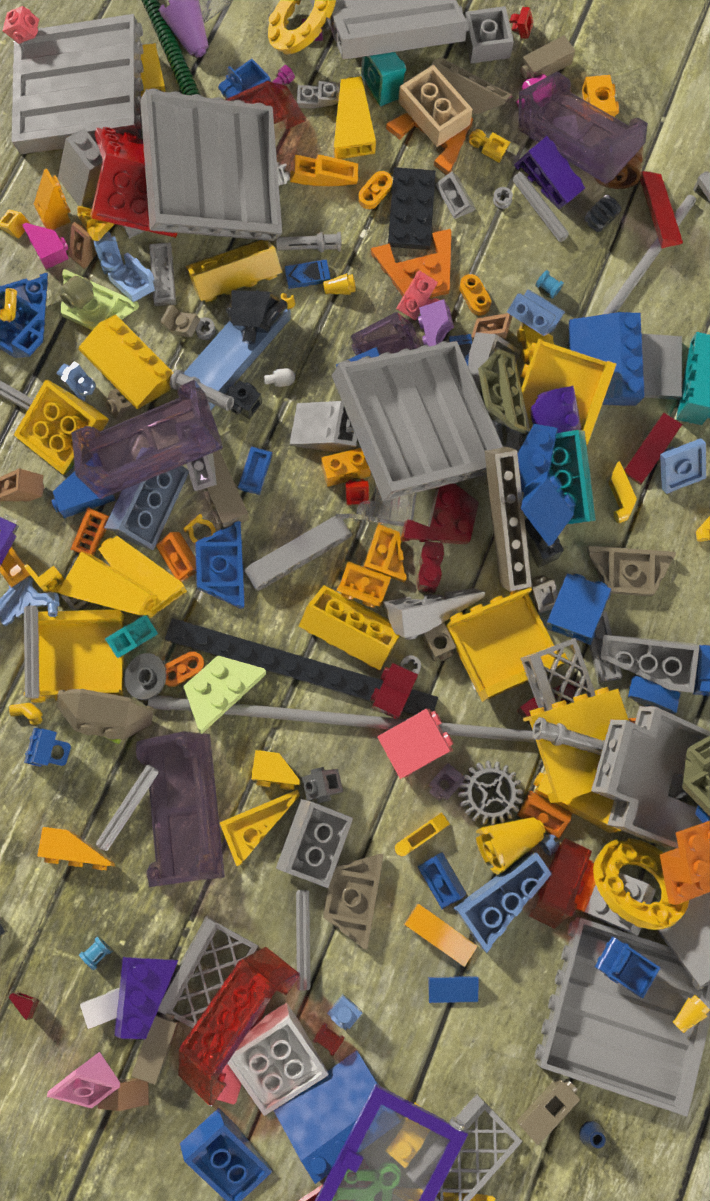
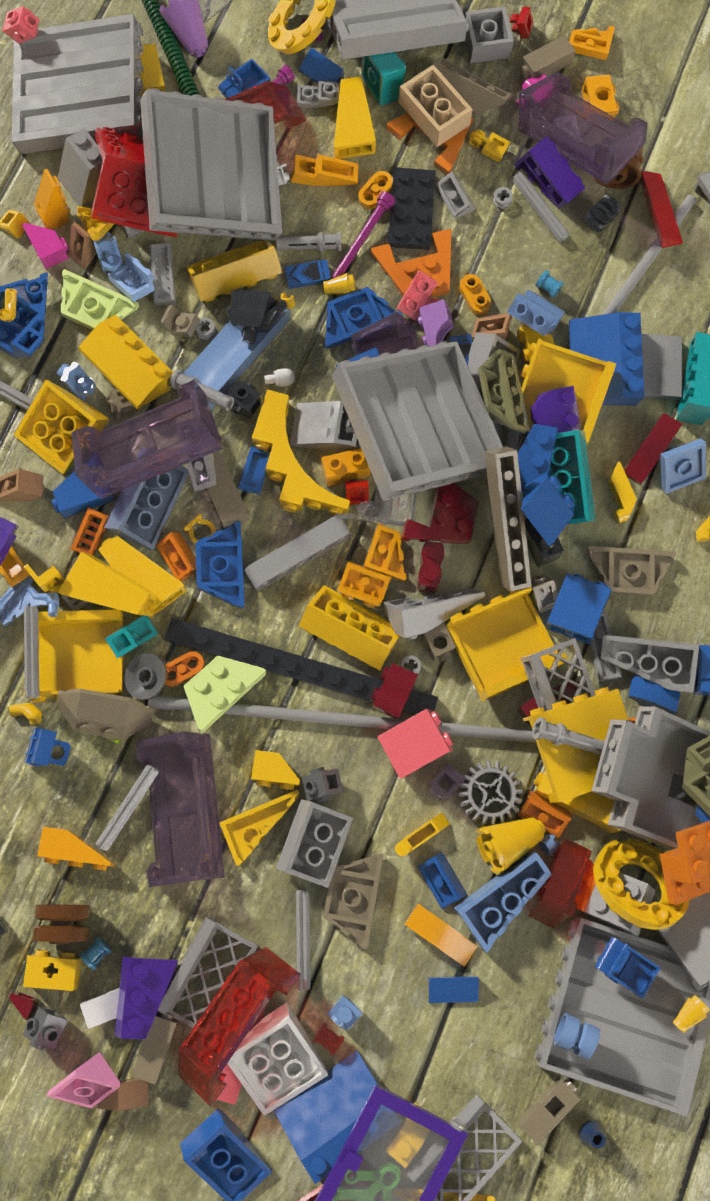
(39, 977): none -> yellow brick
(44, 1028): none -> dark grey brick
(61, 923): none -> reddish brown wheel
(77, 292): olive head -> none
(298, 486): none -> yellow arch
(320, 68): none -> blue slope
(353, 313): none -> blue wing
(384, 202): none -> magenta piece
(579, 1036): none -> medium blue wheel
(592, 42): none -> light orange wing

